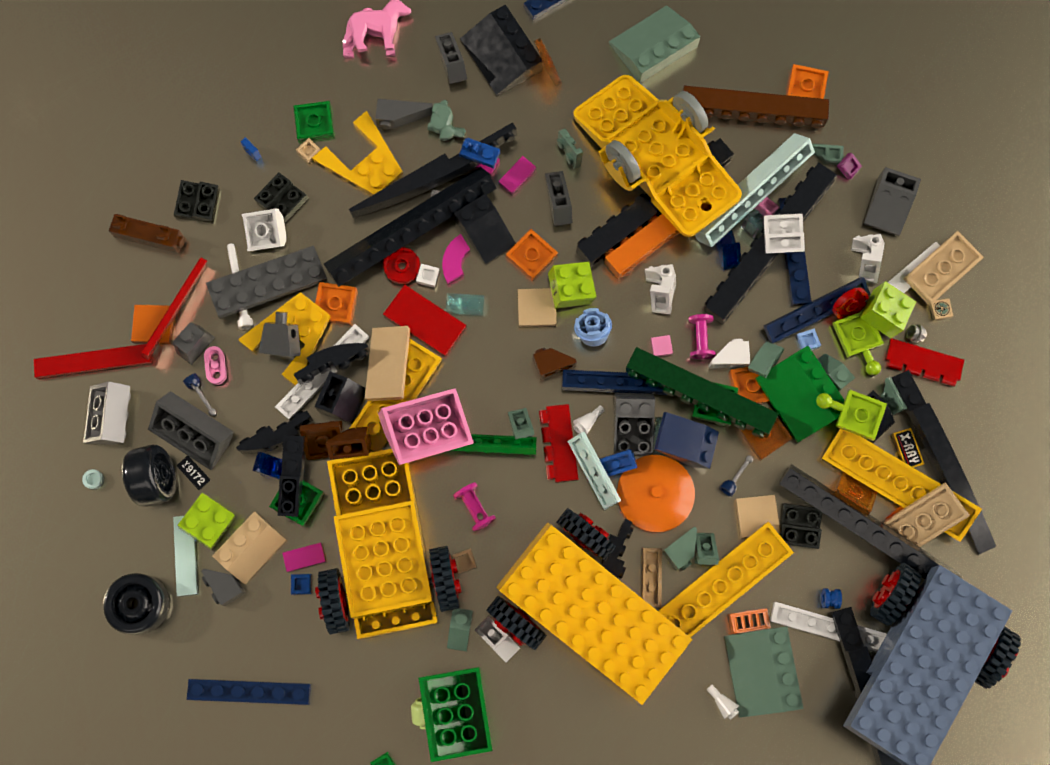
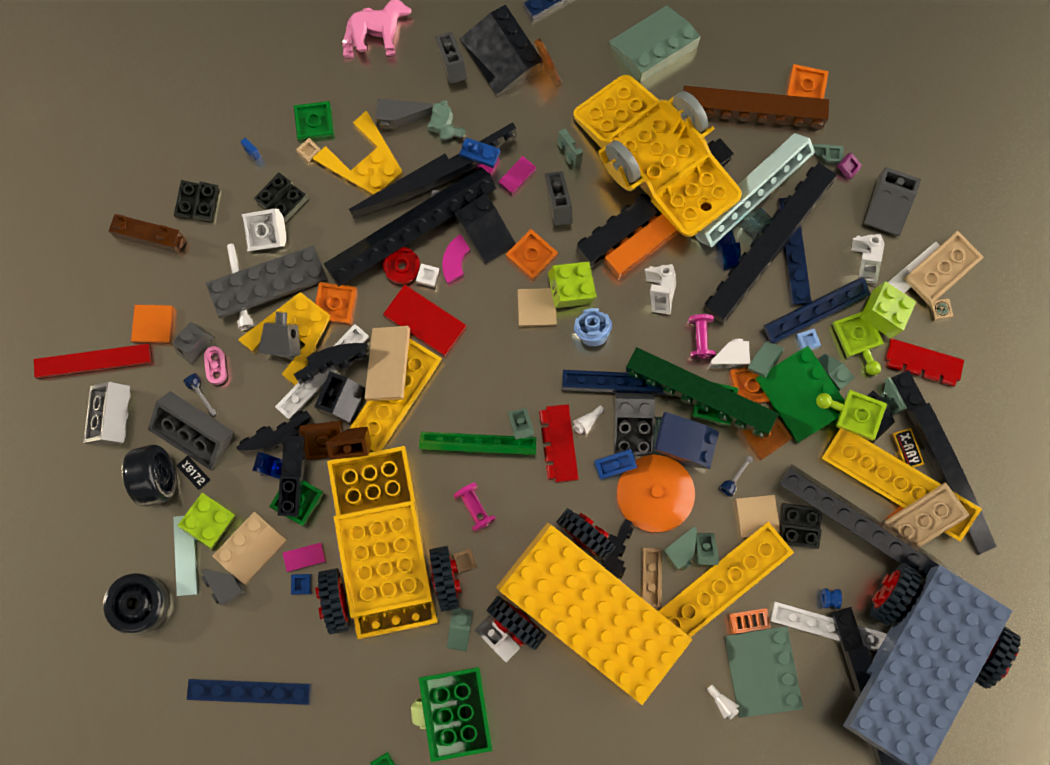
(93, 479): light aqua tile -> none
(174, 308): red tile -> none
(425, 426): bright pink slope -> none
(465, 304): clear light blue plate -> none
(551, 362): reddish brown slope -> none
(594, 470): light aqua tile -> none
(661, 346): bright pink tile -> none
(767, 207): bright pink tile -> none
(784, 233): white slope -> none
(850, 303): red plate -> none
(855, 493): clear orange tile -> none
(916, 333): light grey plate -> none

